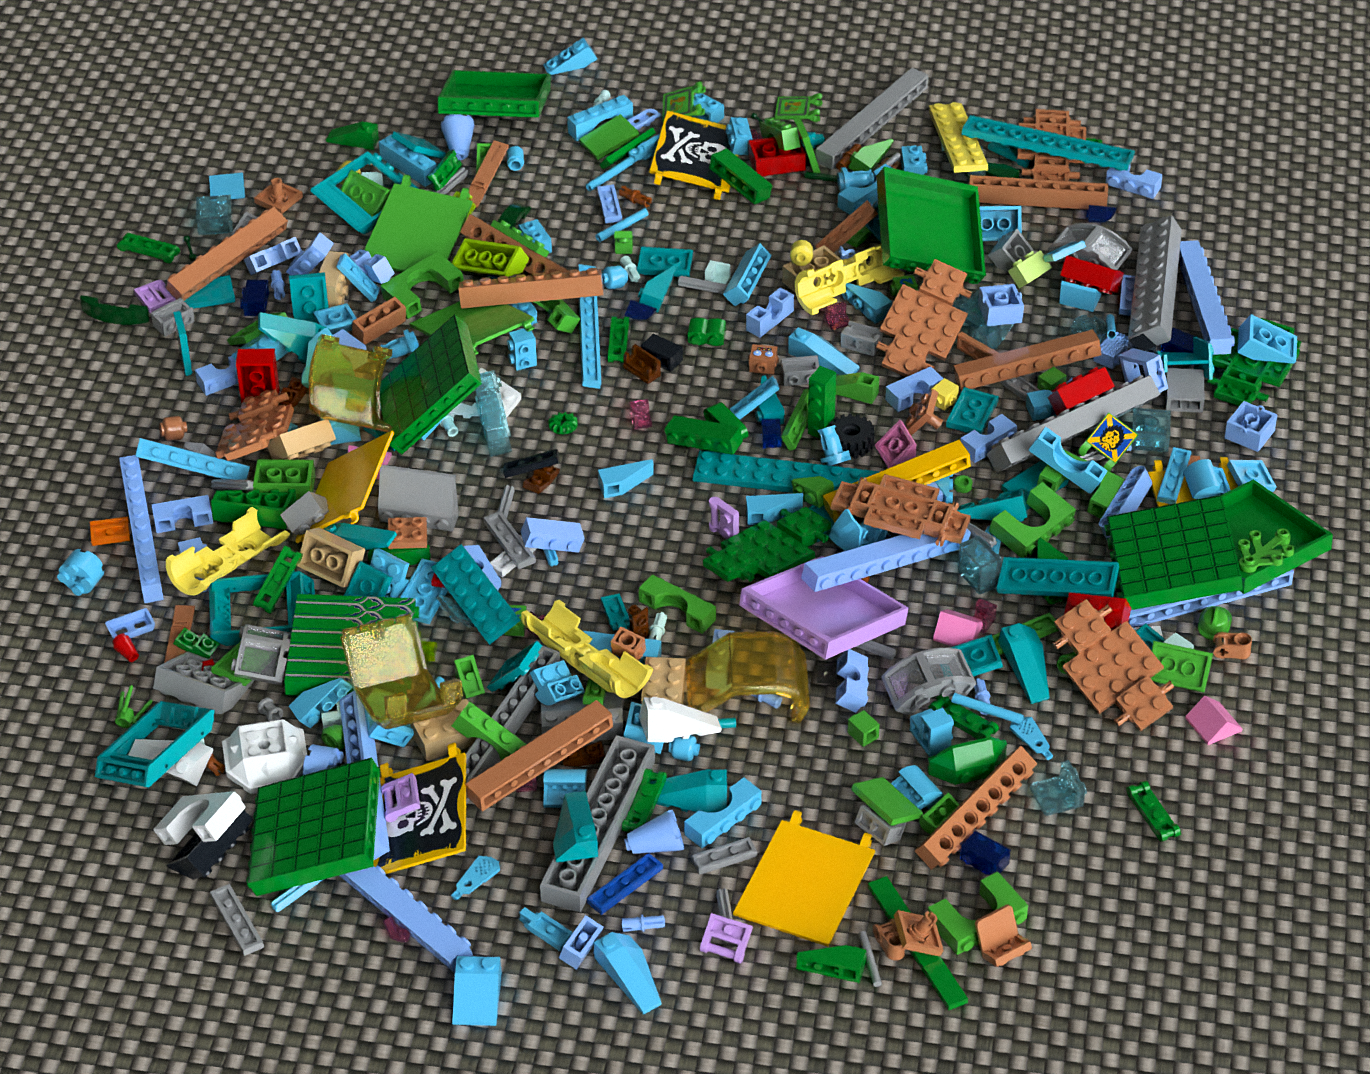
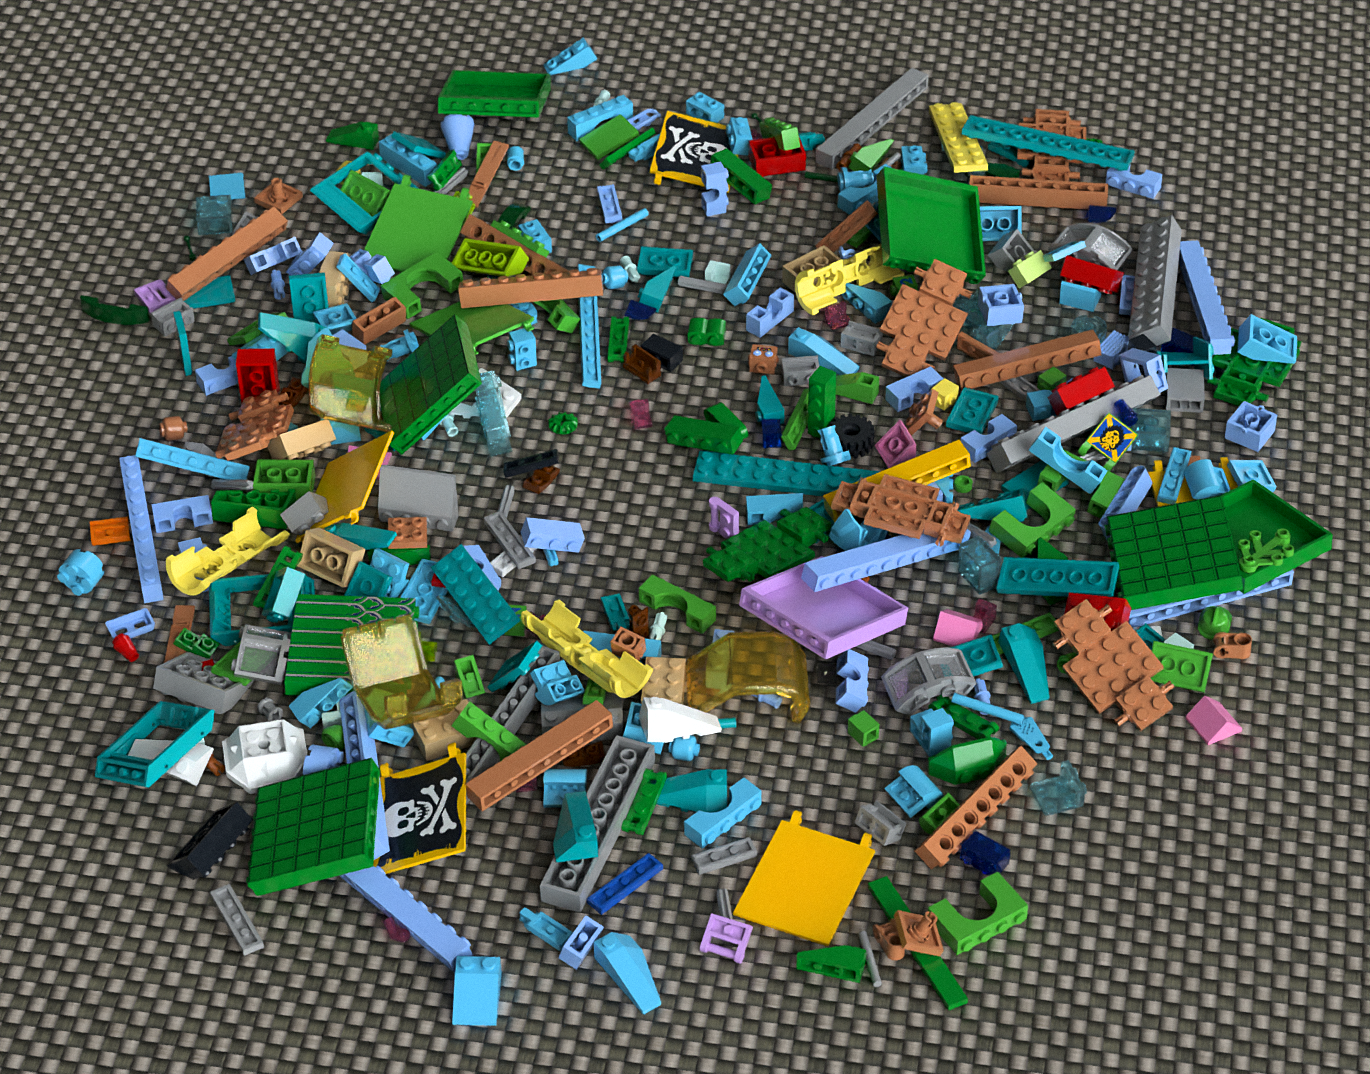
(125, 715): bright green plant -> none
(148, 247): green plate -> none
(206, 813): white arch -> none
(255, 297): clear blue brick -> none
(283, 594): none -> window
(291, 895): axle -> none
(406, 796): lavender plate -> none
(478, 873): medium azure piece -> none
(610, 173): medium azure piece -> none
(622, 478): medium azure slope -> none
(623, 242): bright green slope -> none
(635, 196): dark orange pin -> none
(642, 923): light blue axle -> none
(656, 836): light blue cone -> none
(683, 101): bright green flag -> none
(714, 178): none -> light blue arch
(755, 398): medium azure tile -> none
(798, 107): bright green flag -> none
(801, 252): light yellow head -> none
(805, 140): bright green tile -> none
(813, 489): bright green slope -> none
(886, 801): bright green tile -> none
(1000, 937): nougat bracket -> none
(1111, 330): medium azure piece -> none
(1126, 413): none -> clear blue cone
(1153, 811): green plate -> none

